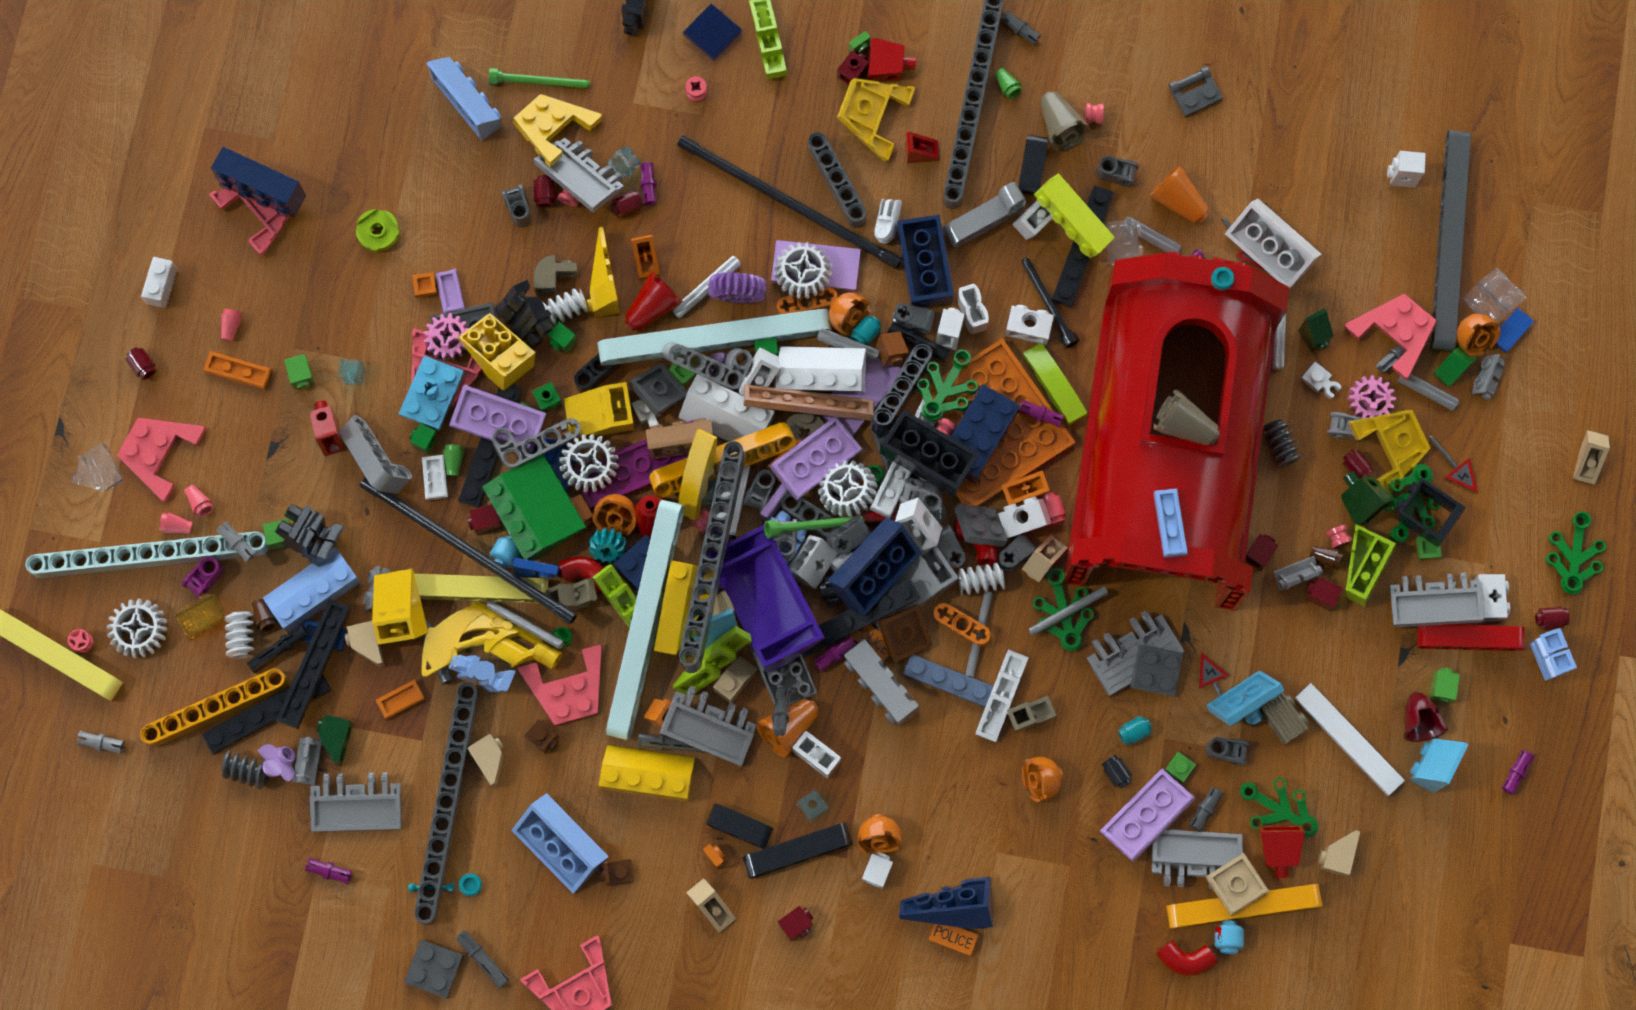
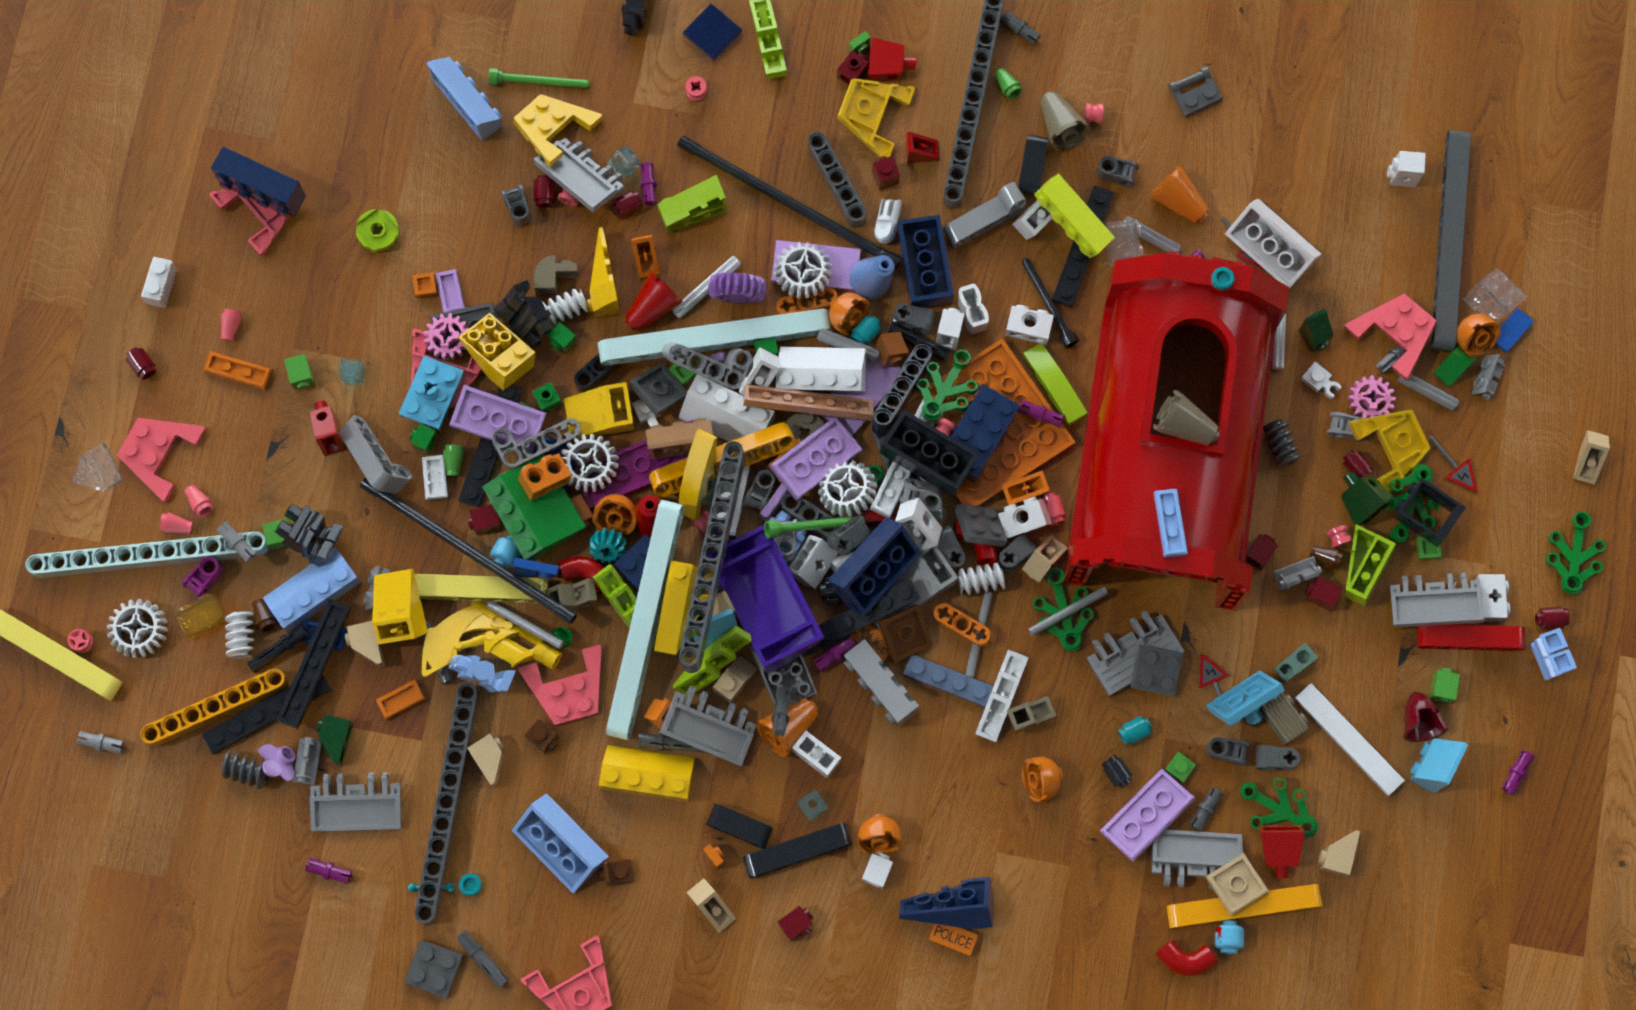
(547, 480): none -> orange brick
(693, 205): none -> lime wedge
(872, 276): none -> medium blue cone
(885, 172): none -> dark red brick
(1271, 758): none -> dark grey piece
(1296, 662): none -> sand green leg

